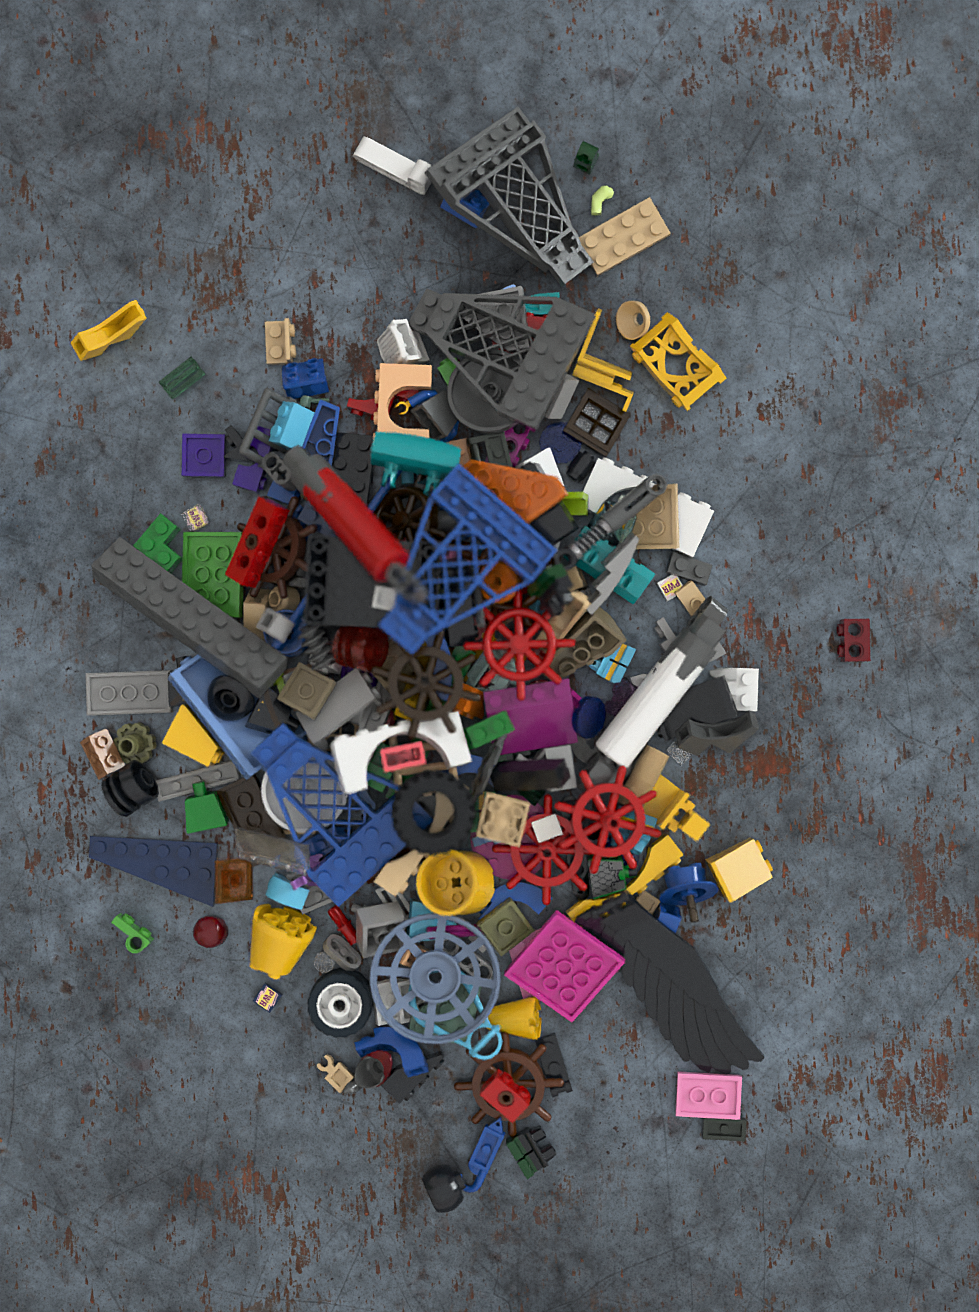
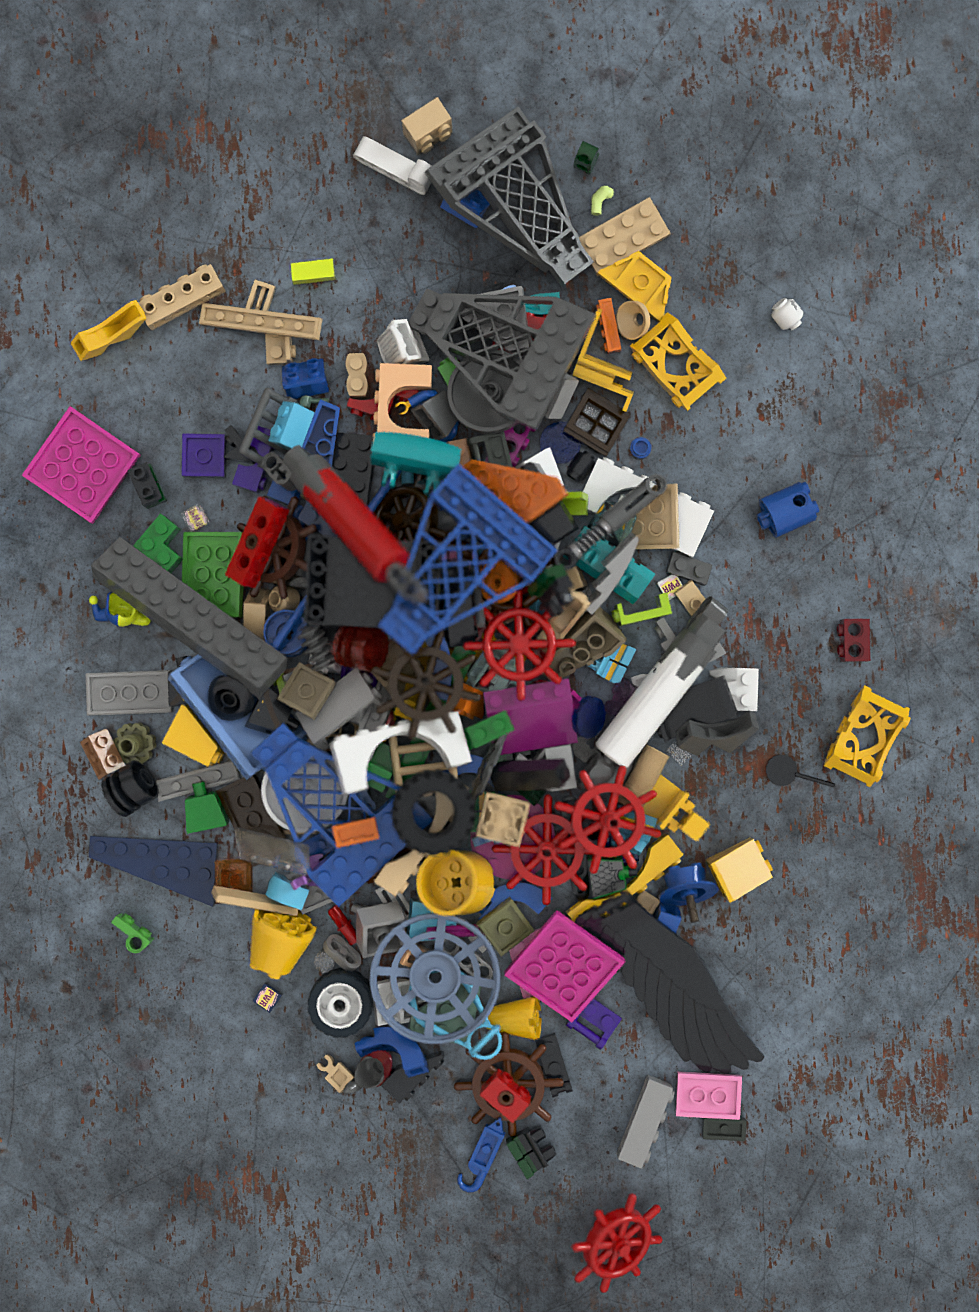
(81, 465): none -> dark pink plate
(117, 612): none -> neon yellow piece
(146, 485): none -> black hips
(175, 372): clear green tile -> none
(181, 296): none -> tan brick
(210, 931): dark red hair -> none
(250, 900): none -> tan tile
(260, 321): none -> tan tile
(265, 286): none -> tan tile
(275, 625): light grey brick -> none
(312, 271): none -> neon yellow slope
(355, 832): none -> orange plate
(358, 371): none -> tan brick
(384, 597): white tile -> none
(402, 756): coral torso -> none
(427, 126): none -> tan brick
(444, 1187): black wheel -> none
(547, 828): white sticker -> none
(599, 1016): none -> dark purple plate
(609, 326): none -> orange piece
(617, 1243): none -> red piece
(640, 281): none -> yellow wing
(640, 447): none -> blue plate
(644, 1121): none -> light grey brick
(663, 609): none -> lime panel
(780, 512): none -> blue cylinder
(782, 771): none -> black piece
(787, 314): none -> white head
(861, 706): none -> yellow fence

